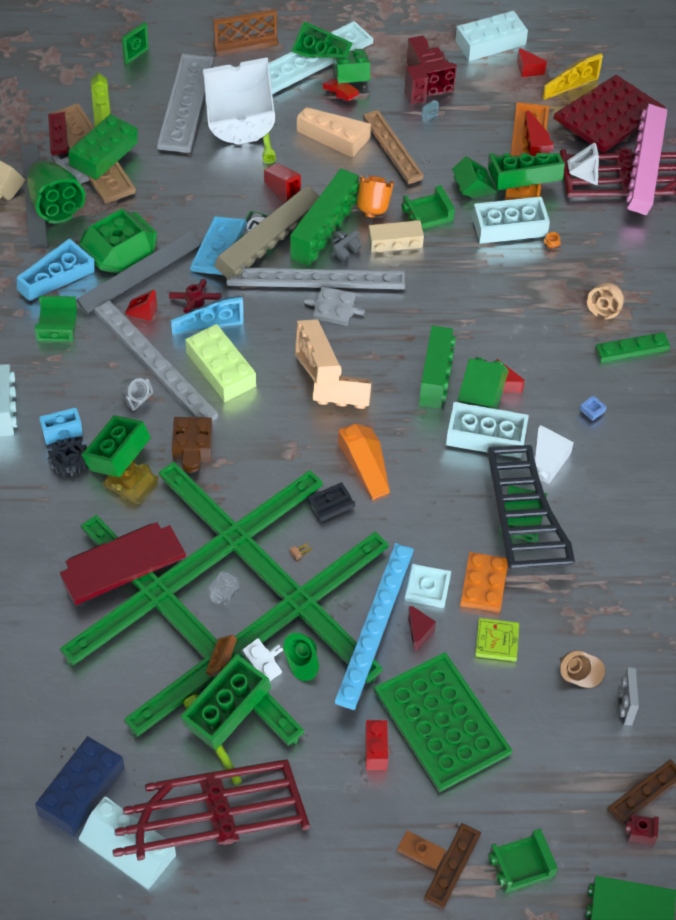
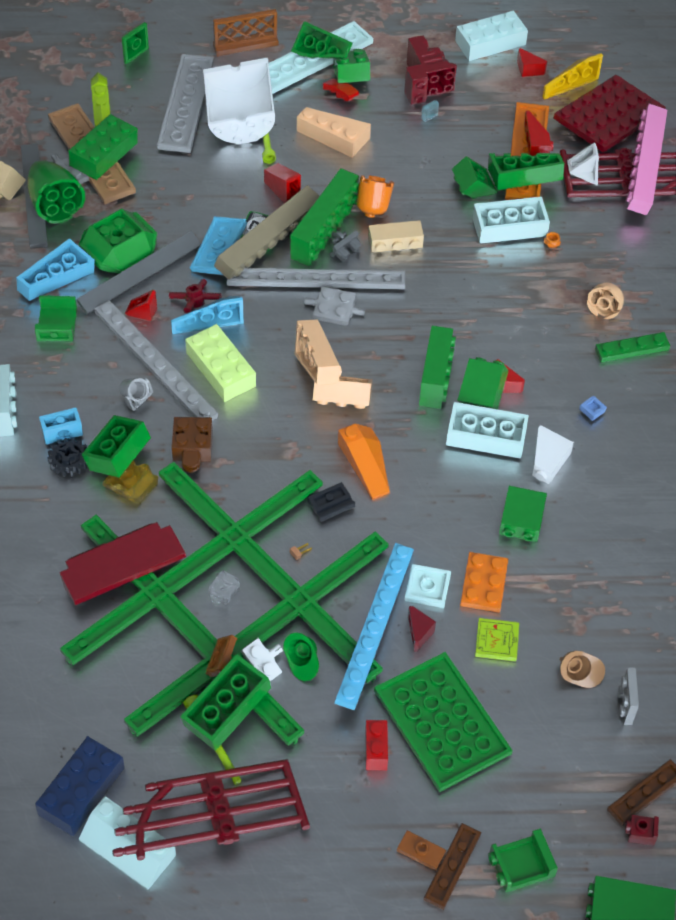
(58, 133): dark red tile -> none
(393, 147): medium nougat plate -> none
(431, 209): green panel -> none
(545, 511): black bar -> none

